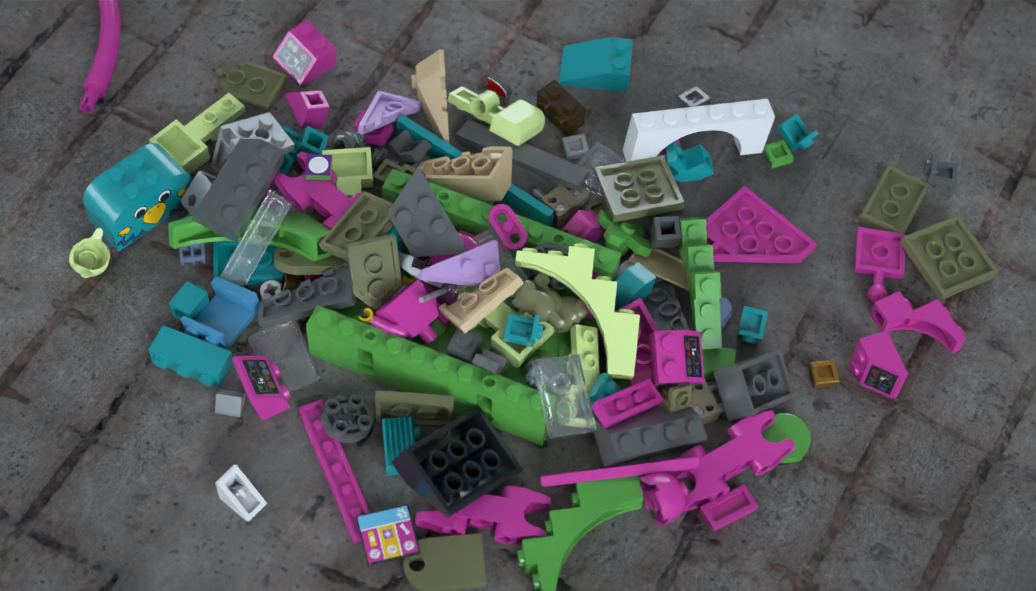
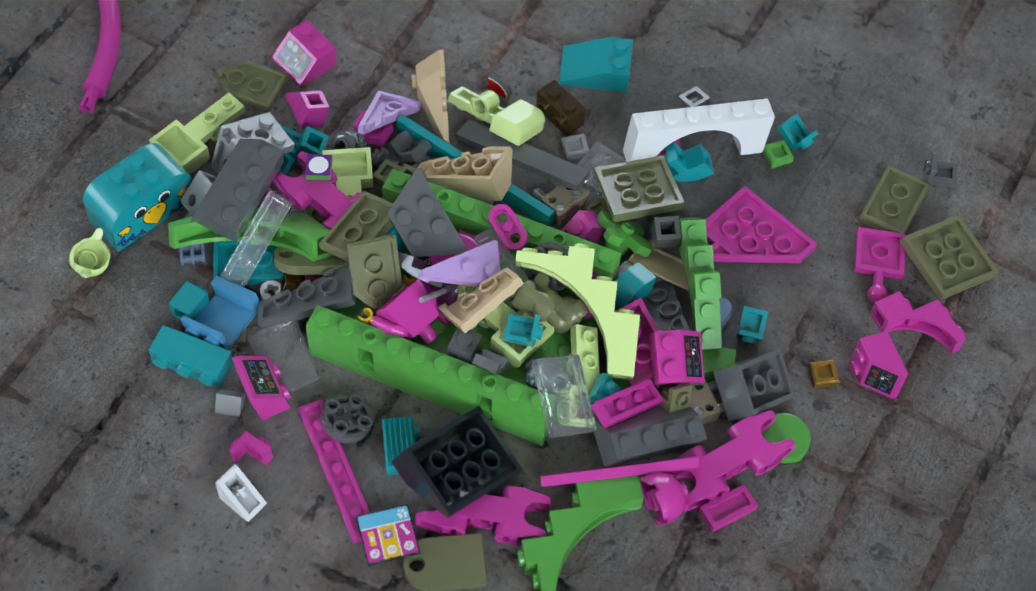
(256, 447): none -> dark pink bracket
(424, 408): olive tile -> none

